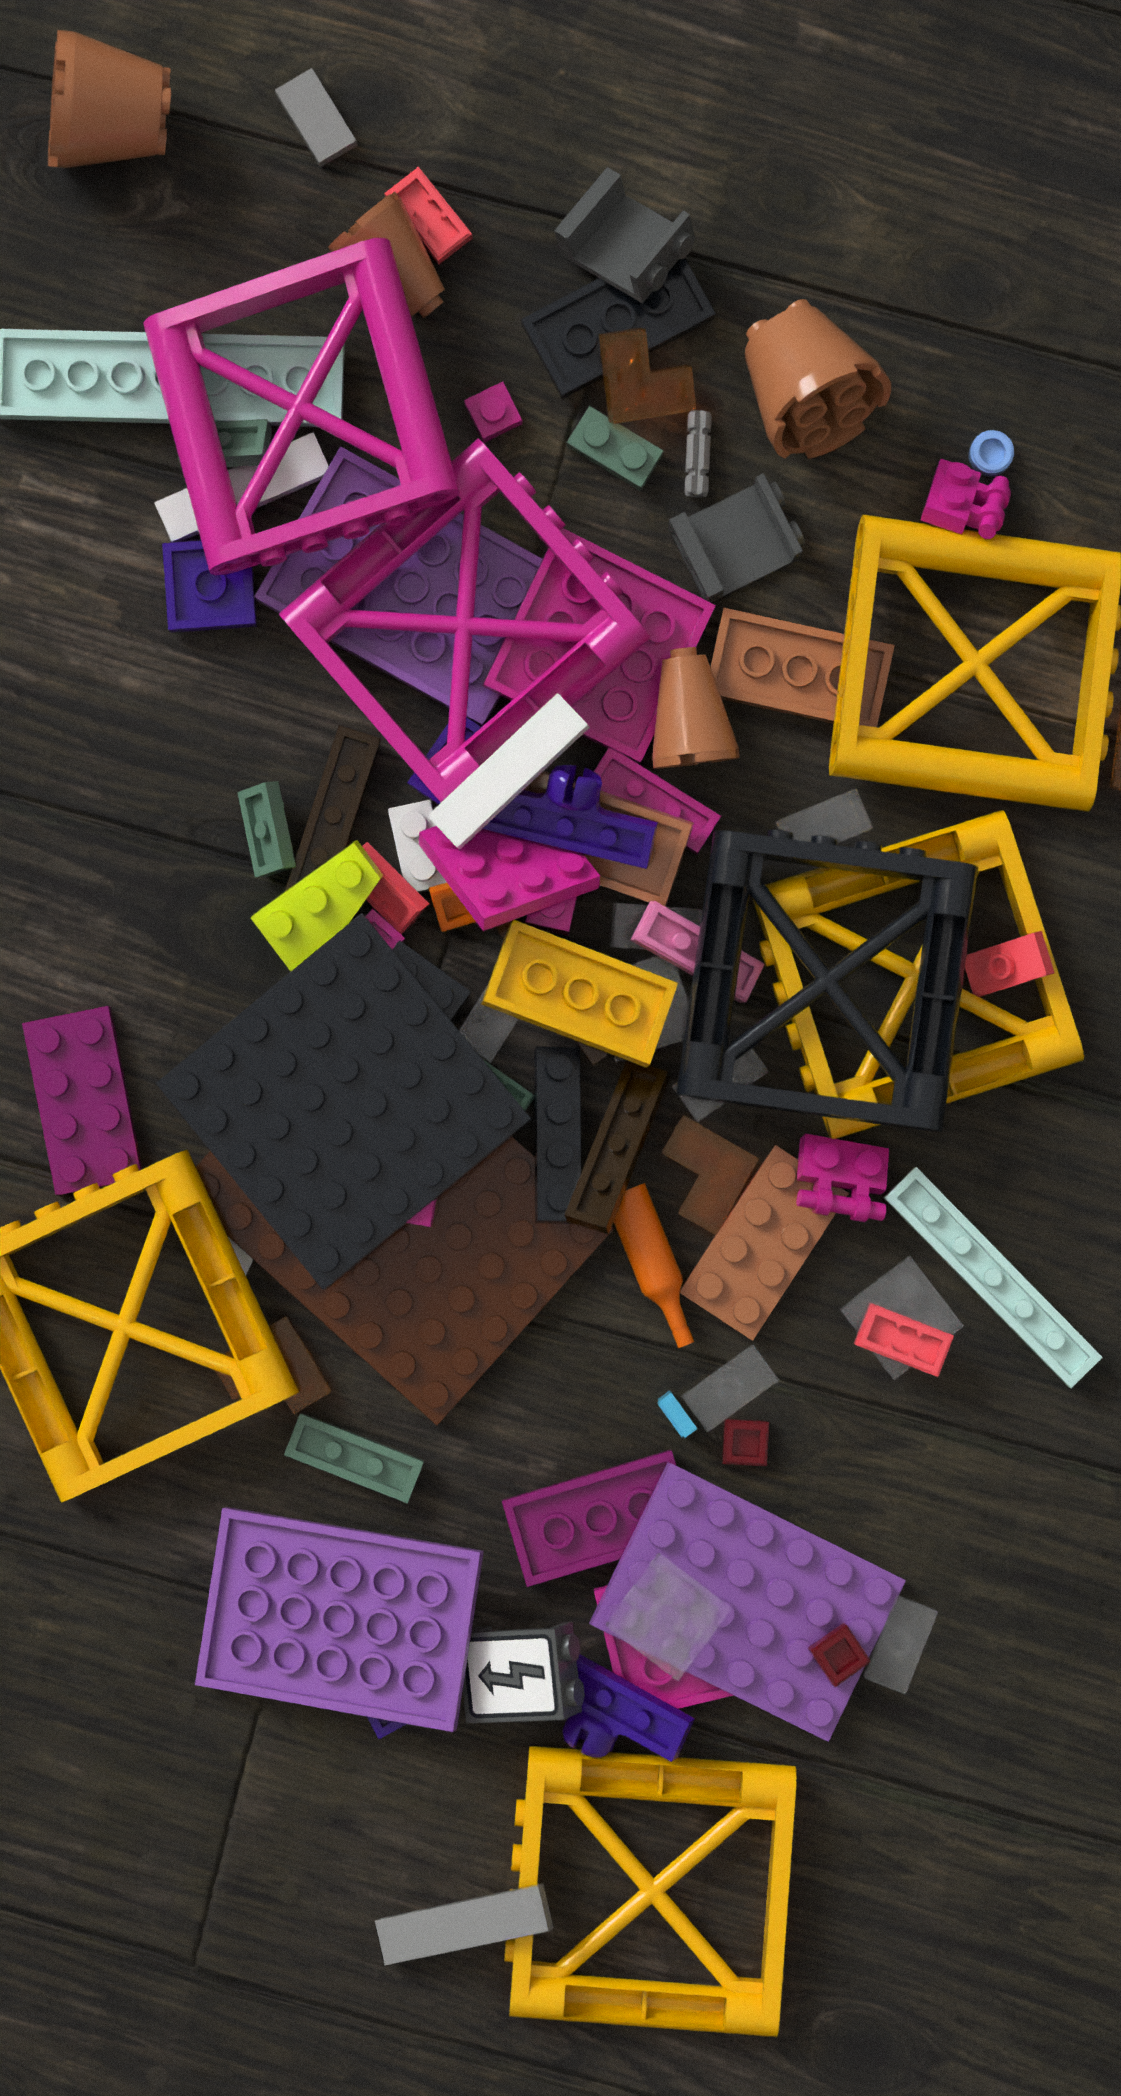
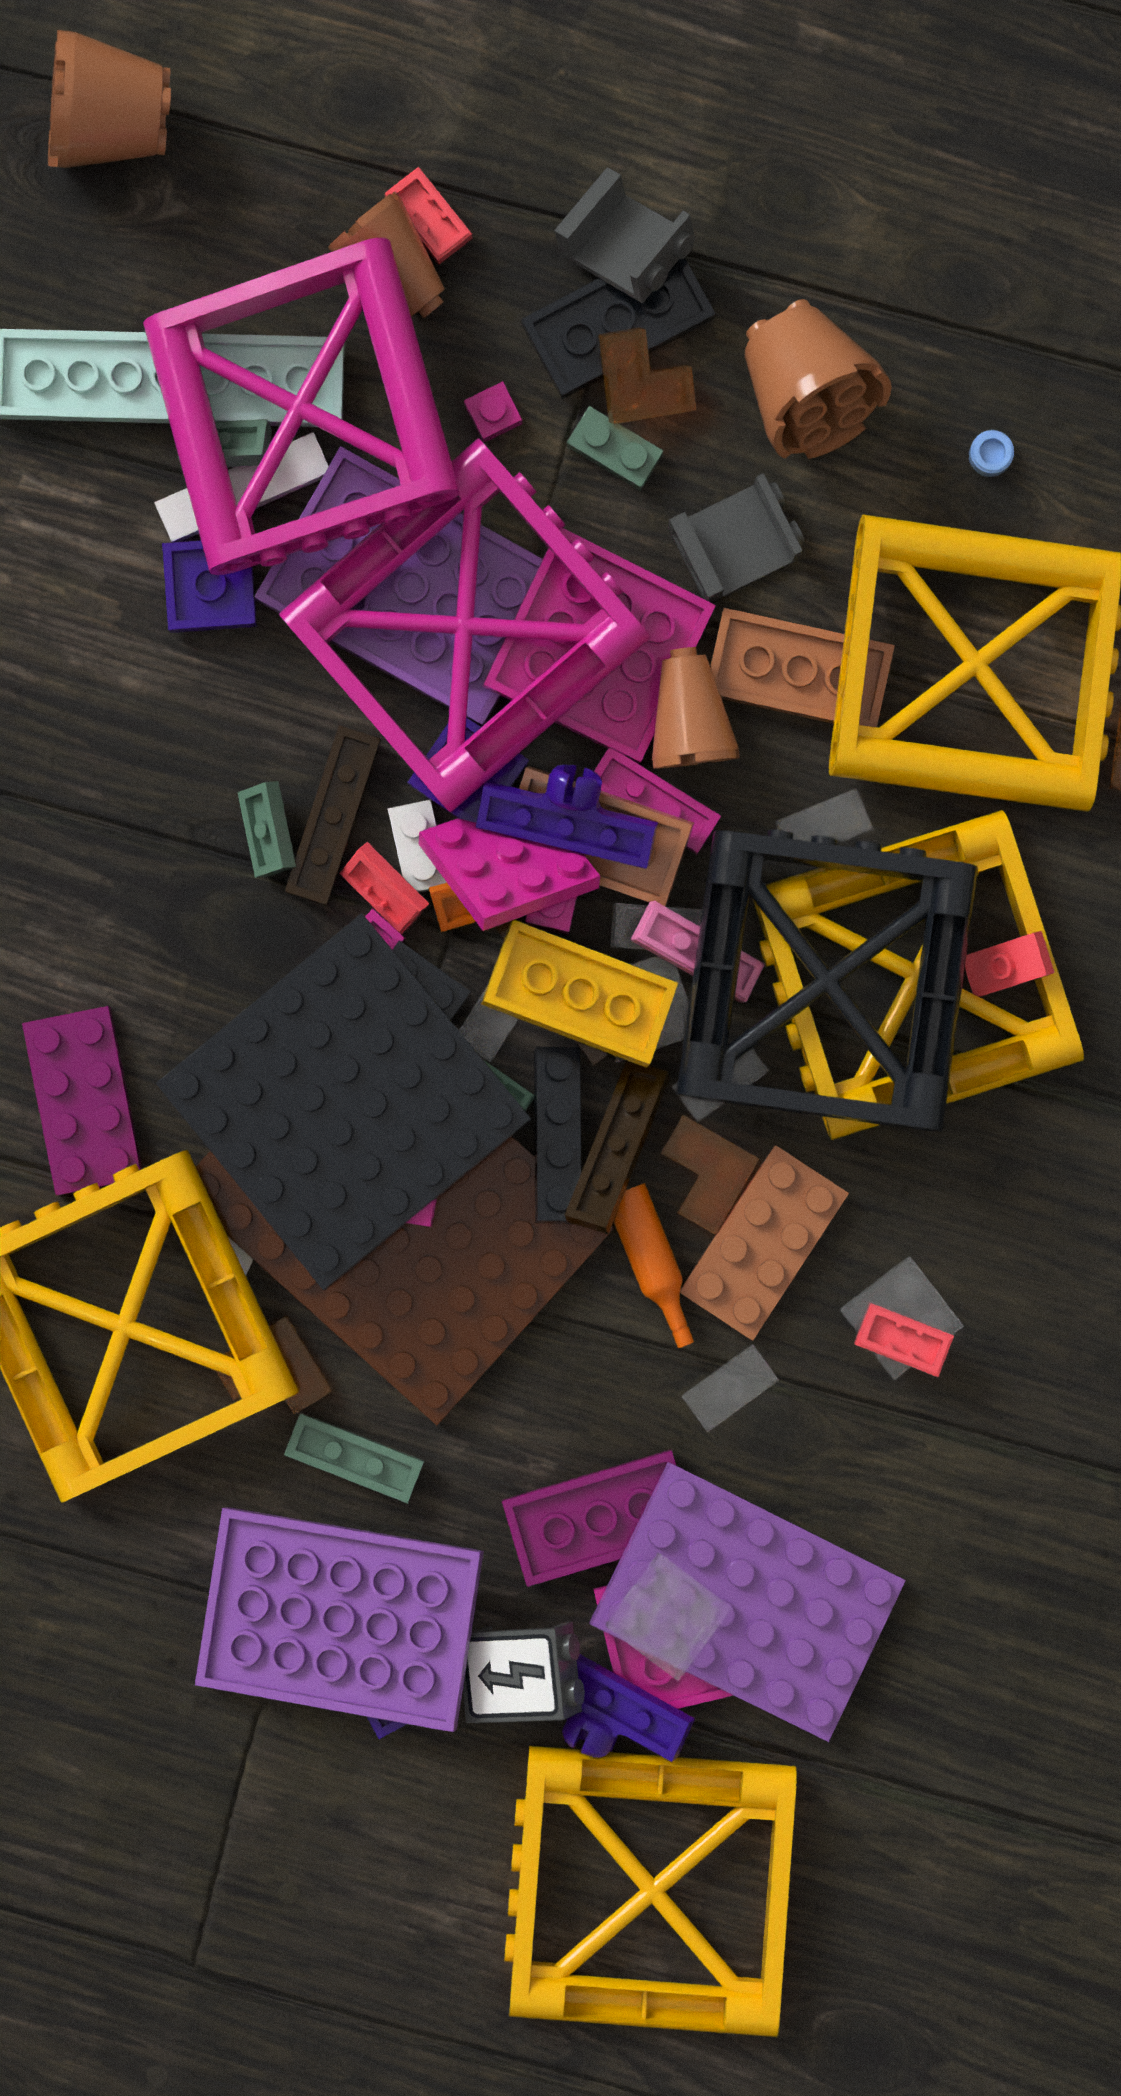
(316, 117): light grey tile -> none
(318, 905): neon yellow wing -> none
(464, 1924): light grey tile -> none
(508, 771): white tile -> none
(676, 1414): medium azure tile -> none
(698, 453): light grey axle -> none
(745, 1442): dark red tile -> none
(839, 1655): dark red tile -> none
(845, 1166): dark pink plate -> none
(900, 1644): clear plate -> none
(953, 497): dark pink plate -> none
(992, 1277): light aqua plate -> none

